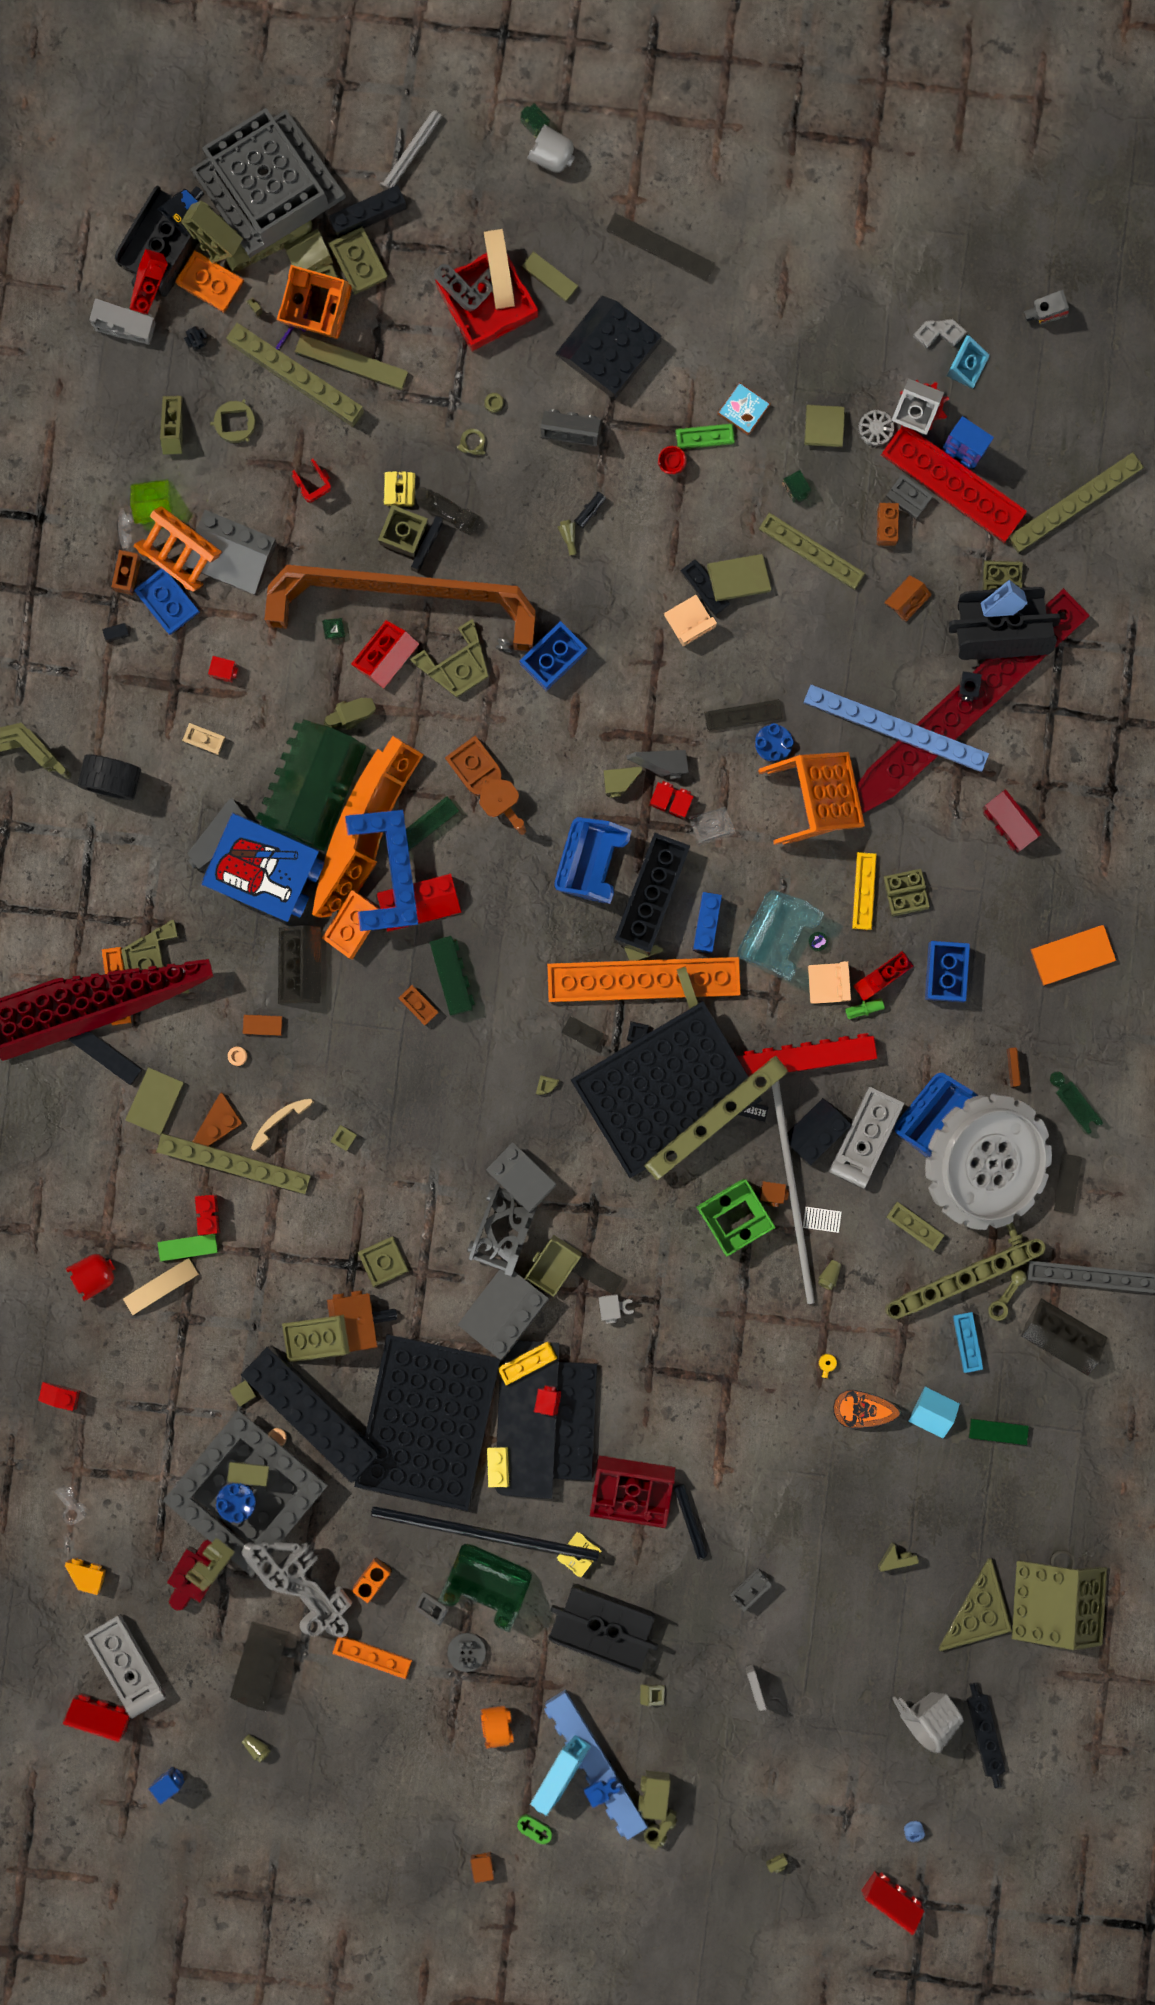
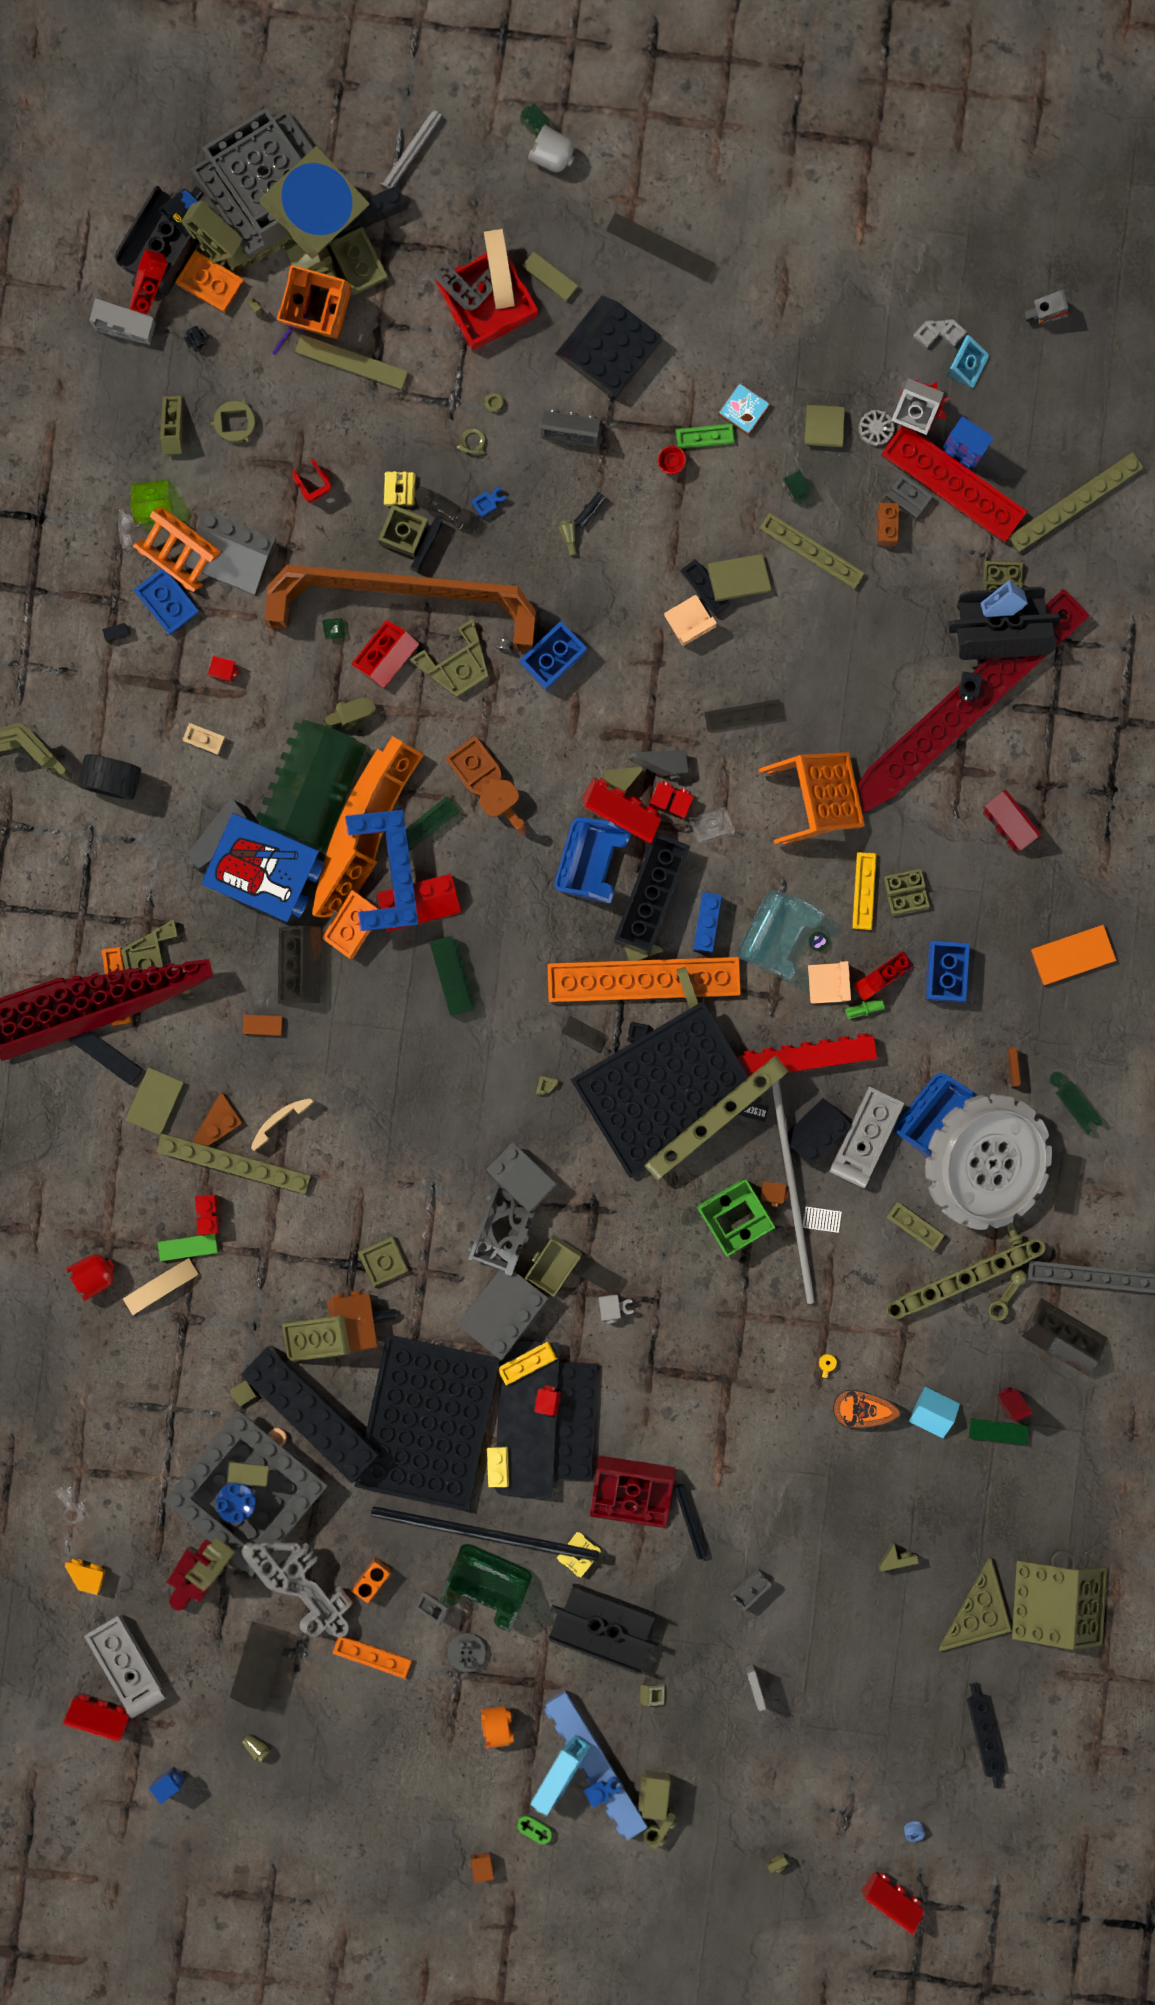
(59, 1396): red slope -> none
(126, 572): dark orange brick -> none
(237, 1056): light nougat tile -> none
(295, 375): olive brick -> none
(314, 202): none -> blue tile
(343, 1138): olive plate -> none
(418, 1005): dark orange plate -> none
(486, 504): none -> blue plate
(621, 809): none -> red slope
(773, 743): blue dish -> none
(830, 1275): olive cone -> none
(896, 728): medium blue plate -> none
(908, 597): dark orange panel -> none
(931, 1720): light grey piece -> none
(967, 1342): dark azure plate -> none
(1013, 1404): none -> dark red slope

